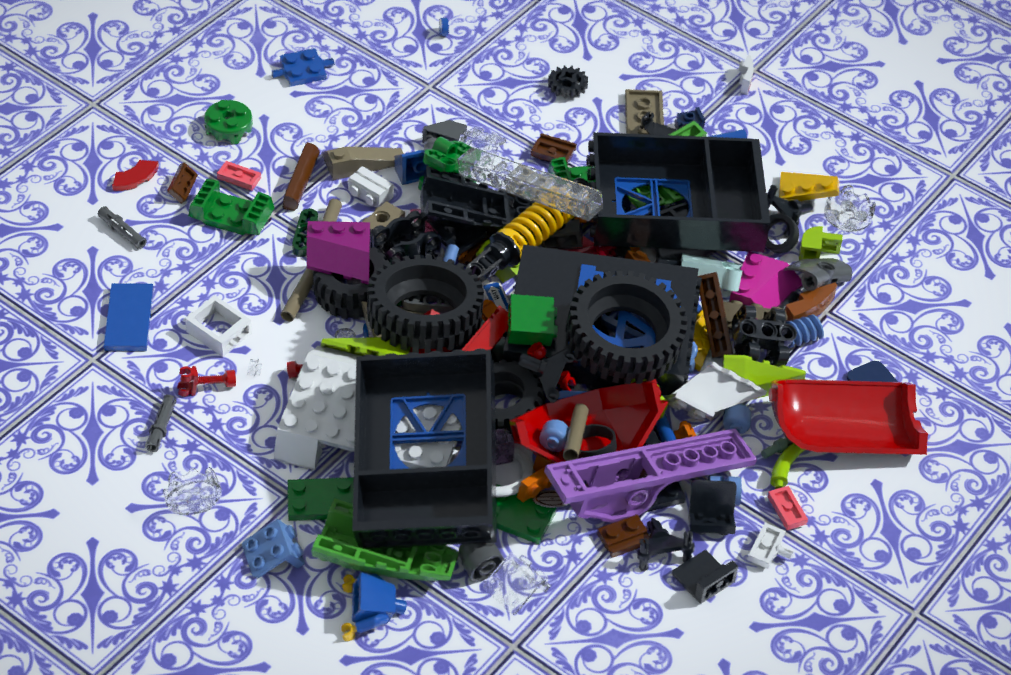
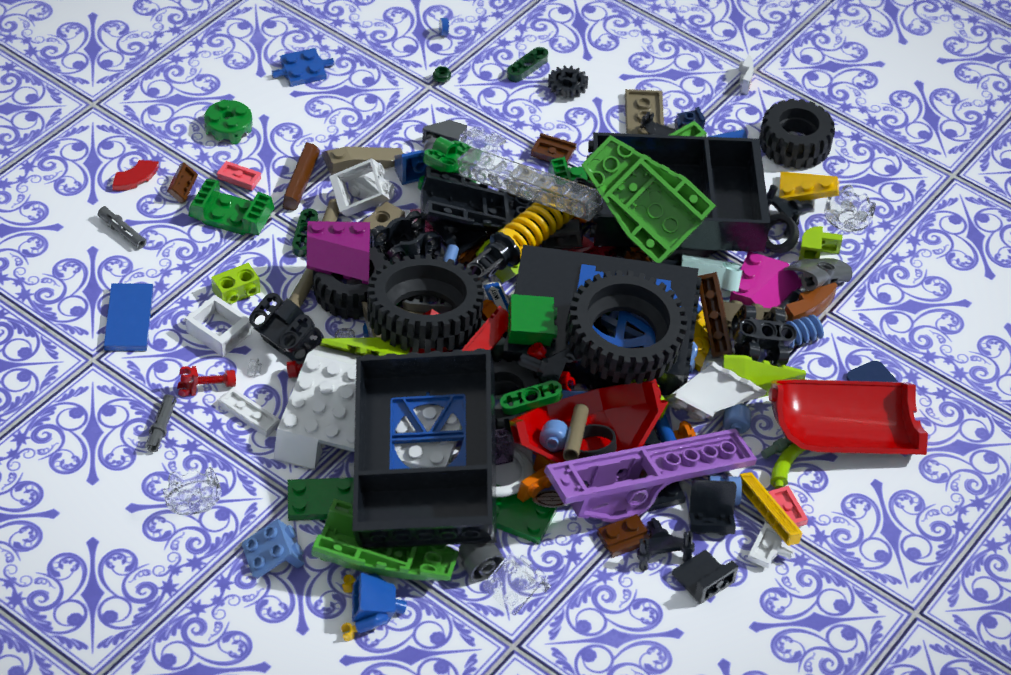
(236, 284): none -> lime brick
(249, 412): none -> white tile
(286, 327): none -> black piece
(341, 193): none -> white window
(441, 74): none -> dark green plate
(518, 407): none -> green beam
(537, 57): none -> dark green beam
(646, 198): none -> bright green wedge
(770, 509): none -> yellow piece
(794, 149): none -> black tyre

